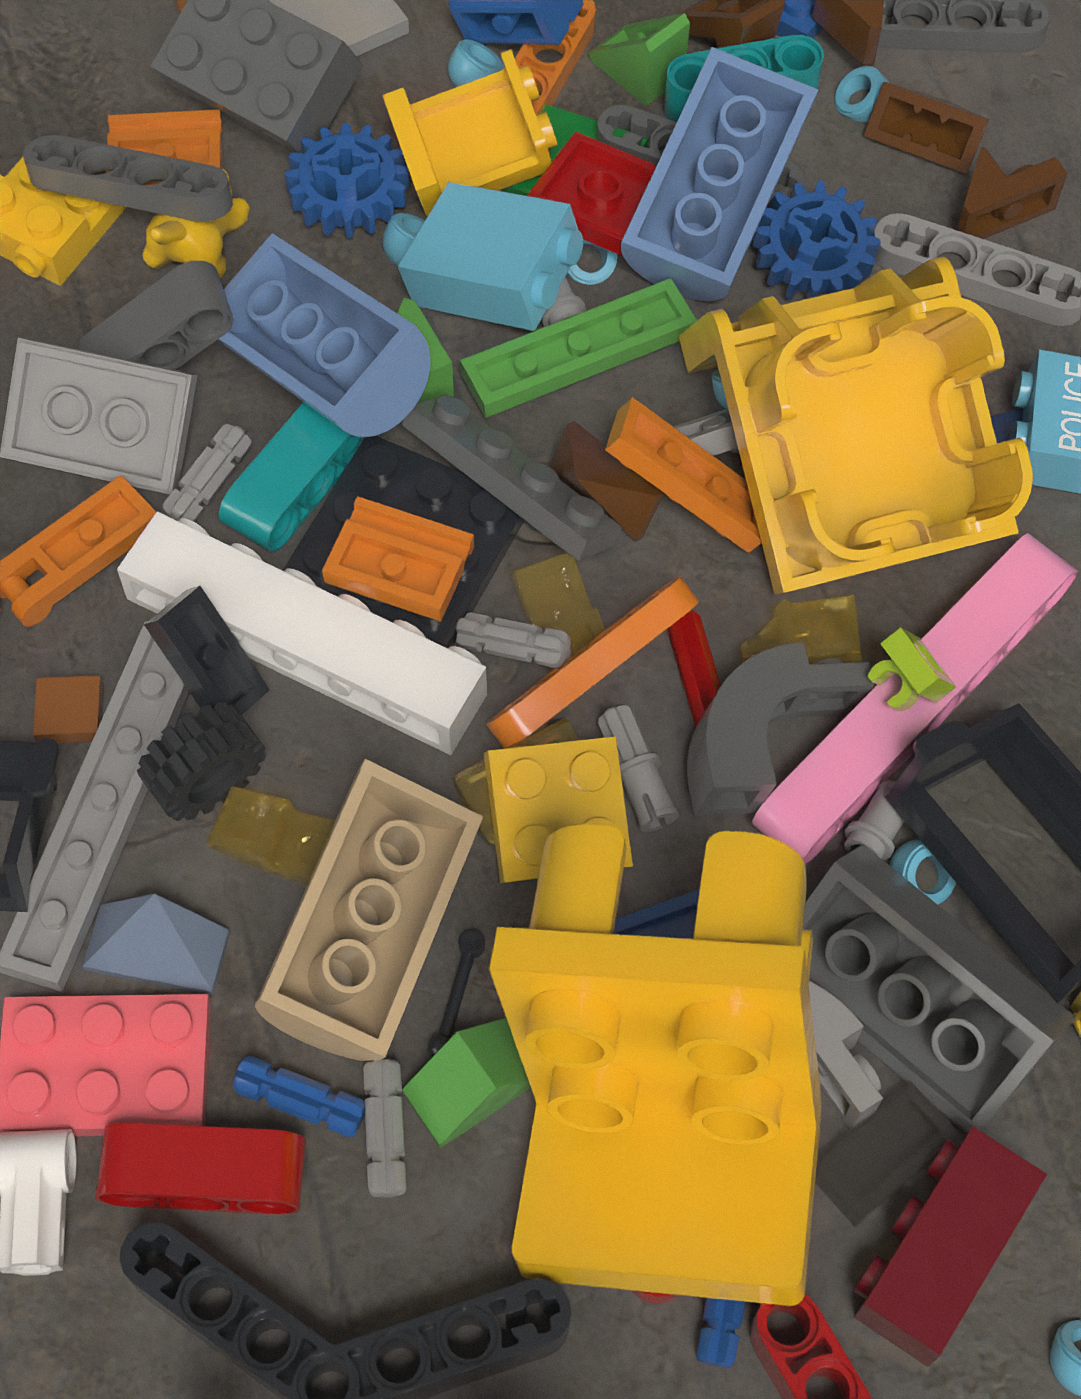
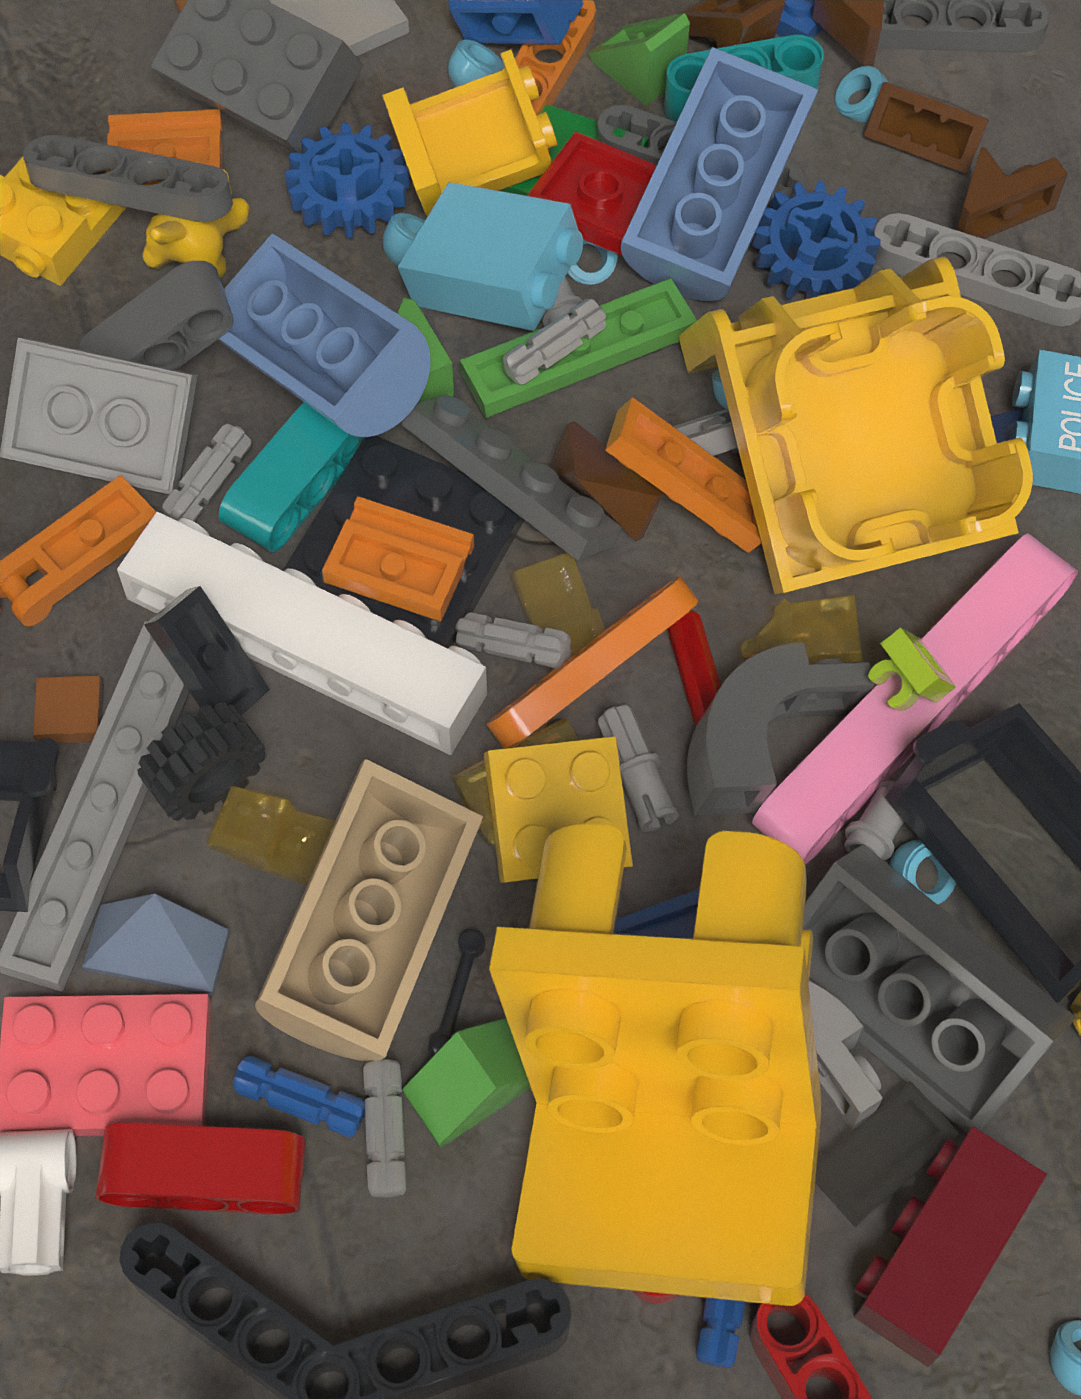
(554, 341): none -> light grey axle

